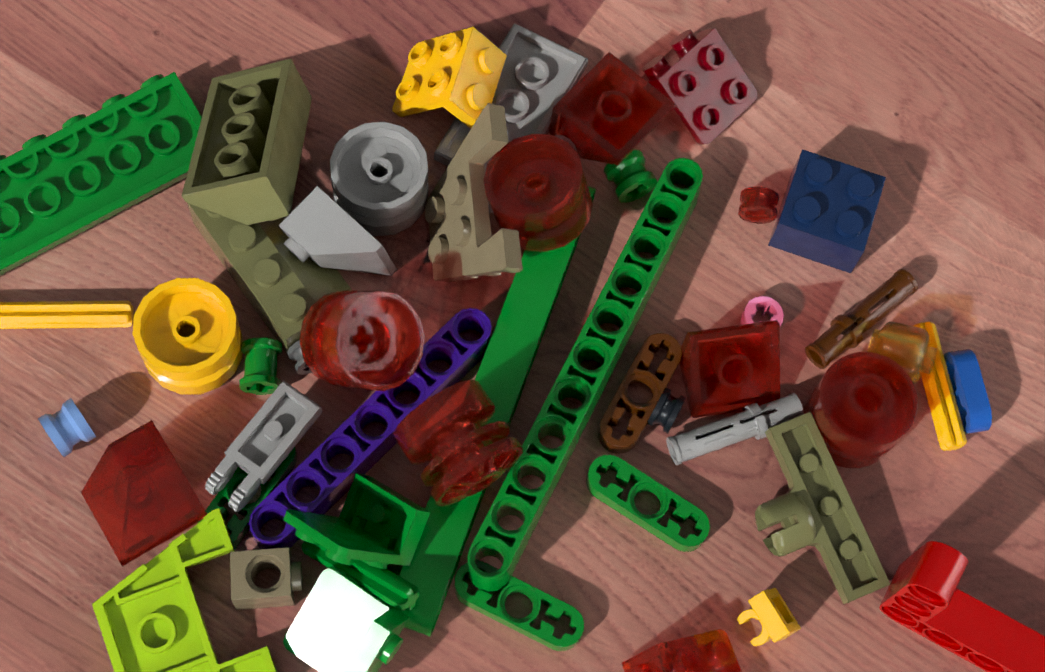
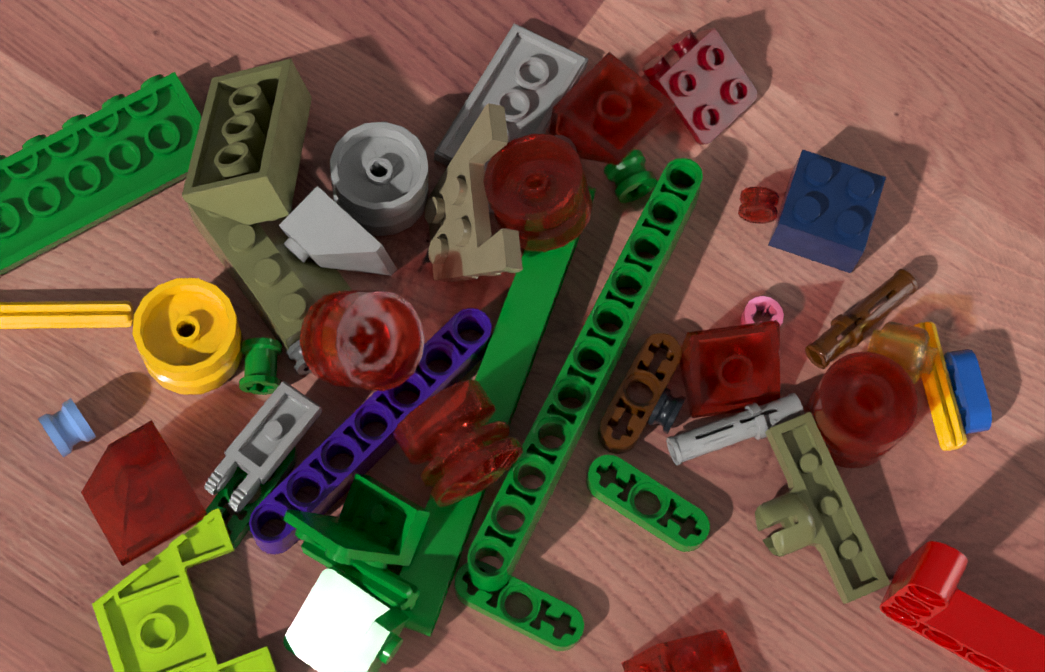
(246, 567): dark tan brick -> none
(451, 73): yellow bracket -> none
(772, 614): yellow tile -> none

